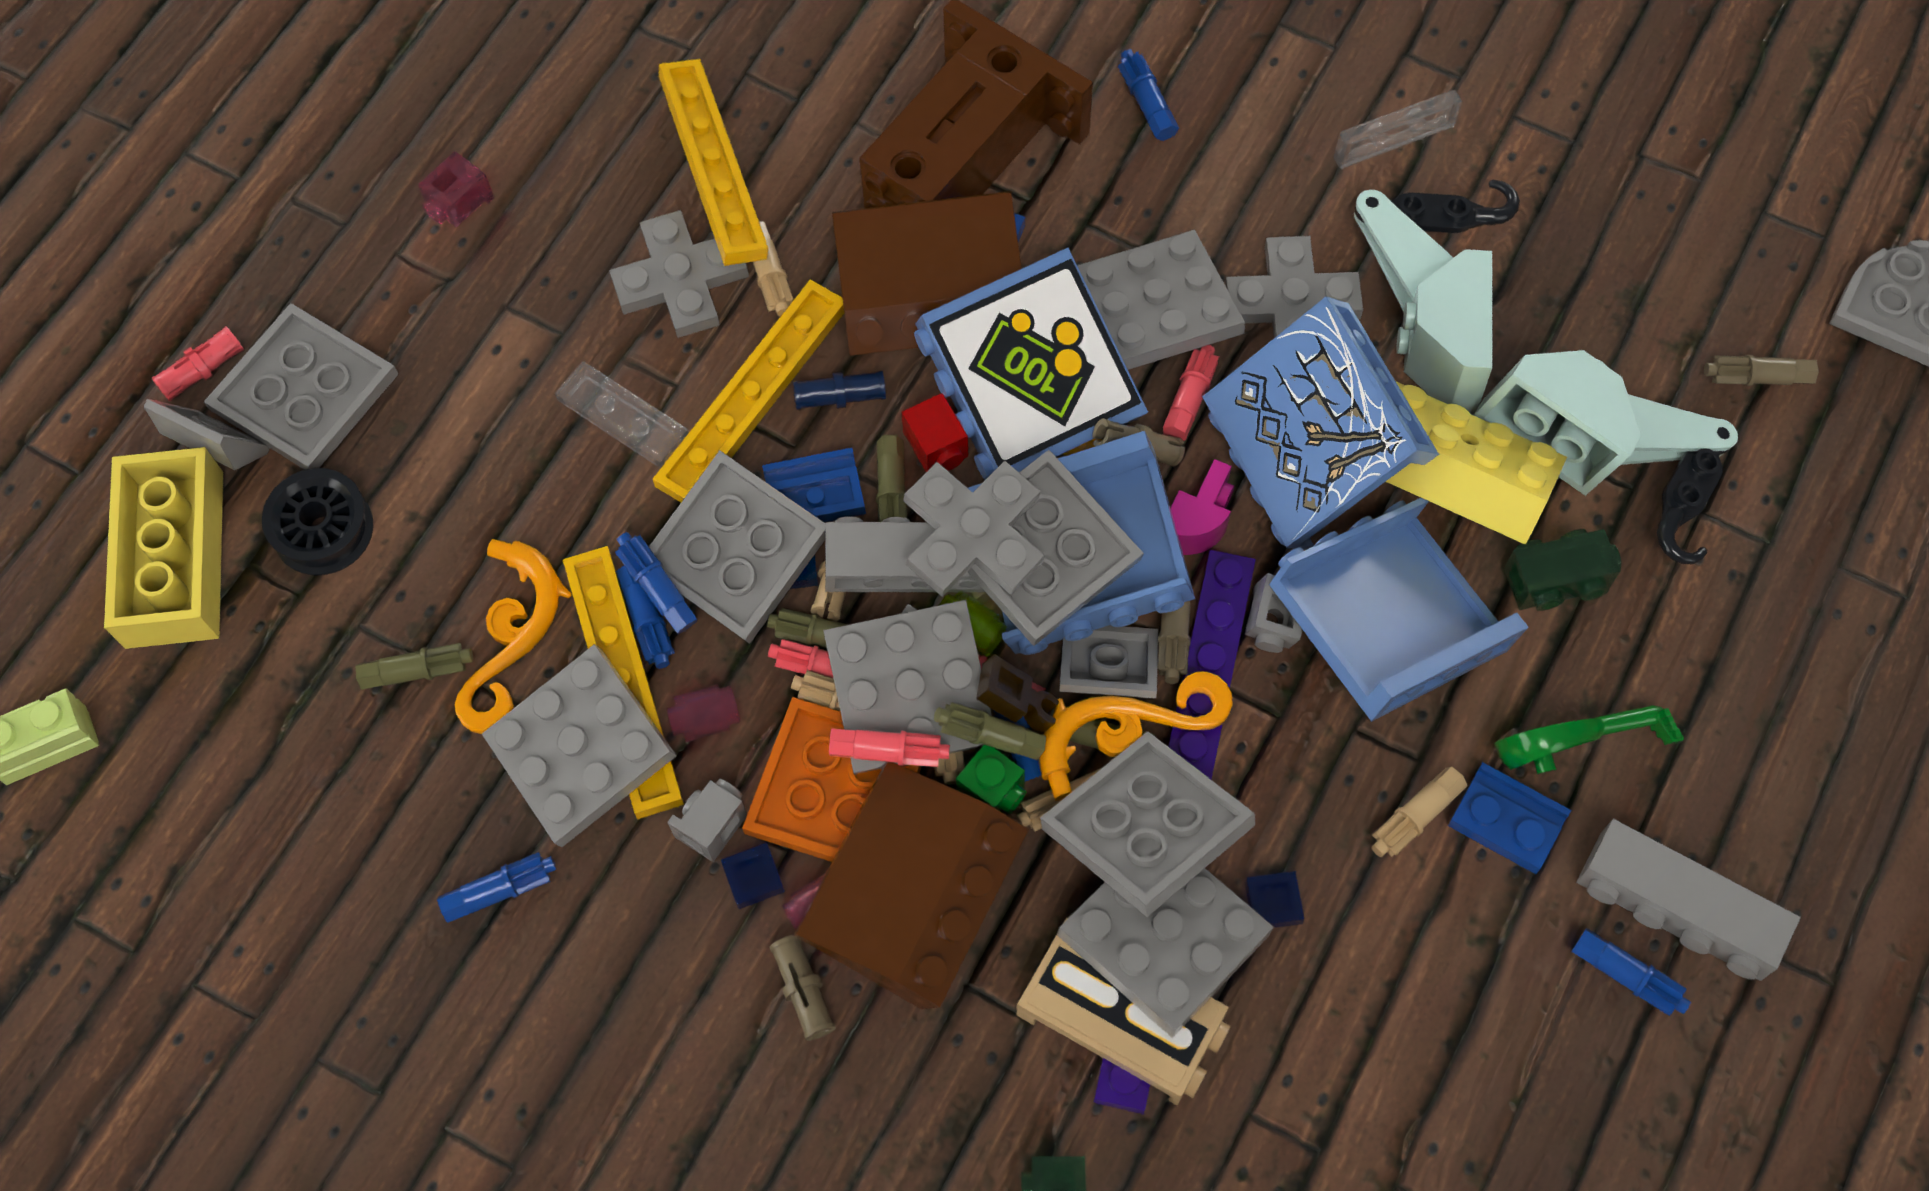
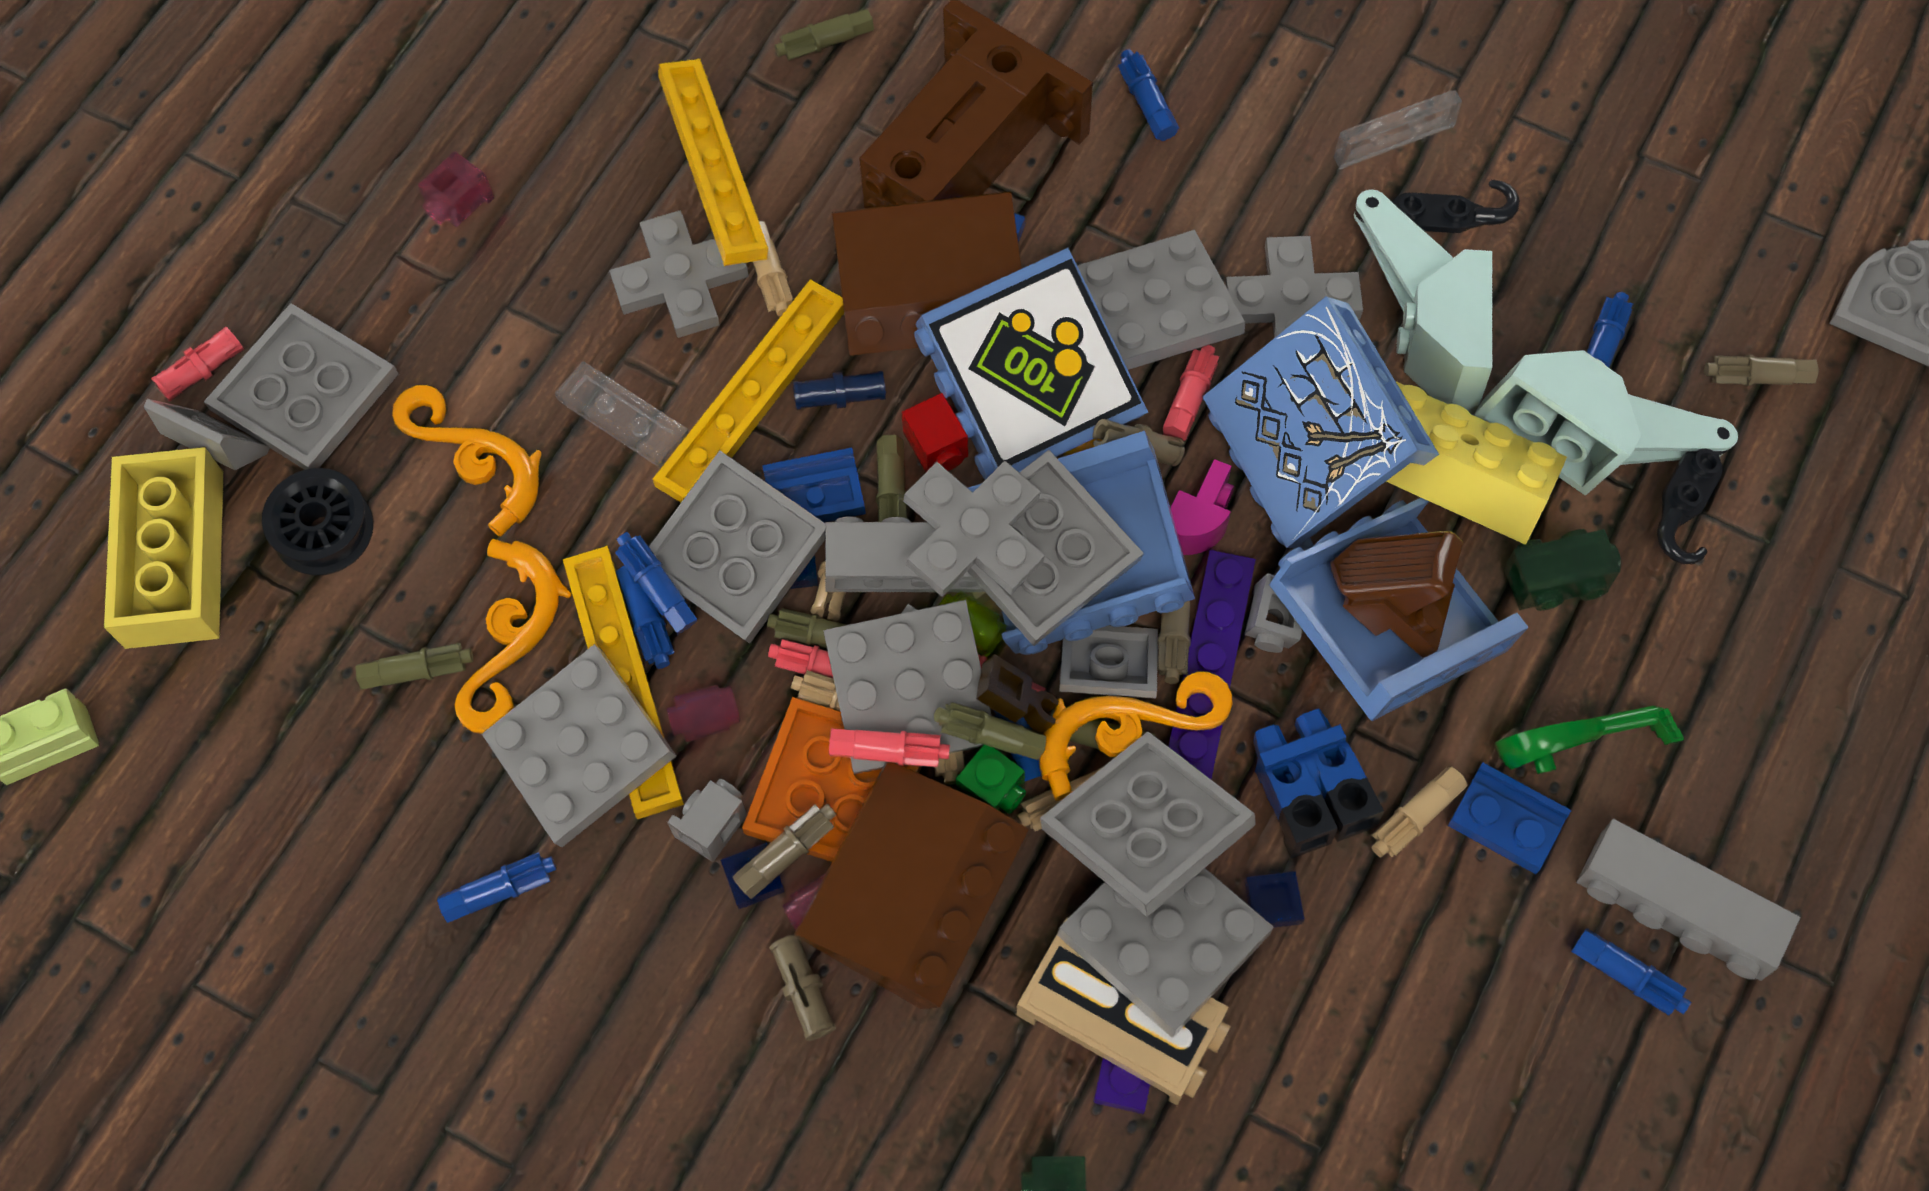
(474, 443): none -> light orange plant
(785, 849): none -> dark tan piece
(824, 34): none -> olive piece
(1315, 784): none -> hips
(1400, 584): none -> reddish brown piece
(1610, 328): none -> blue piece

